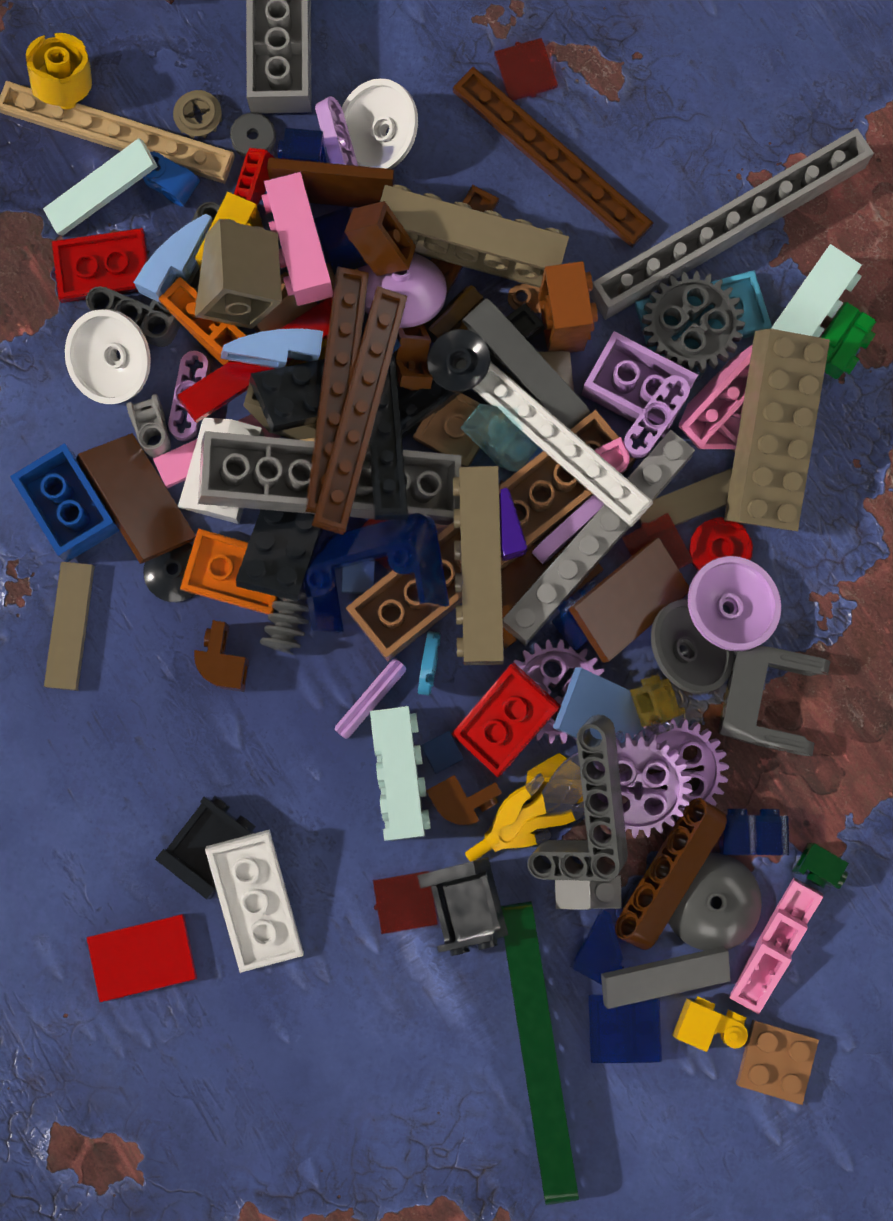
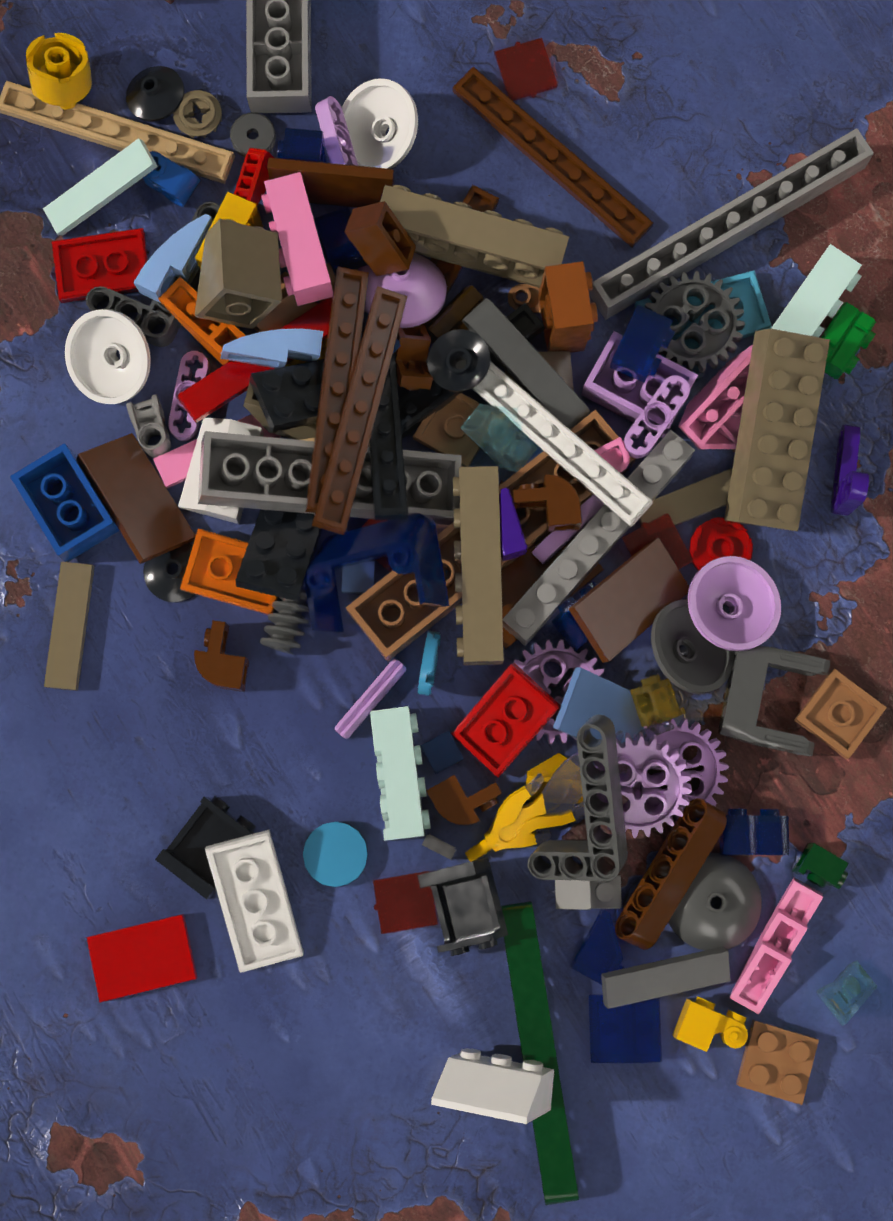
(161, 100): none -> black dish
(335, 854): none -> dark azure tile
(439, 846): none -> flat silver tile
(495, 1086): none -> white slope
(557, 497): none -> reddish brown brick
(641, 344): none -> clear blue brick
(840, 714): none -> medium nougat plate
(847, 992): none -> clear light blue slope
(848, 485): none -> dark purple beam

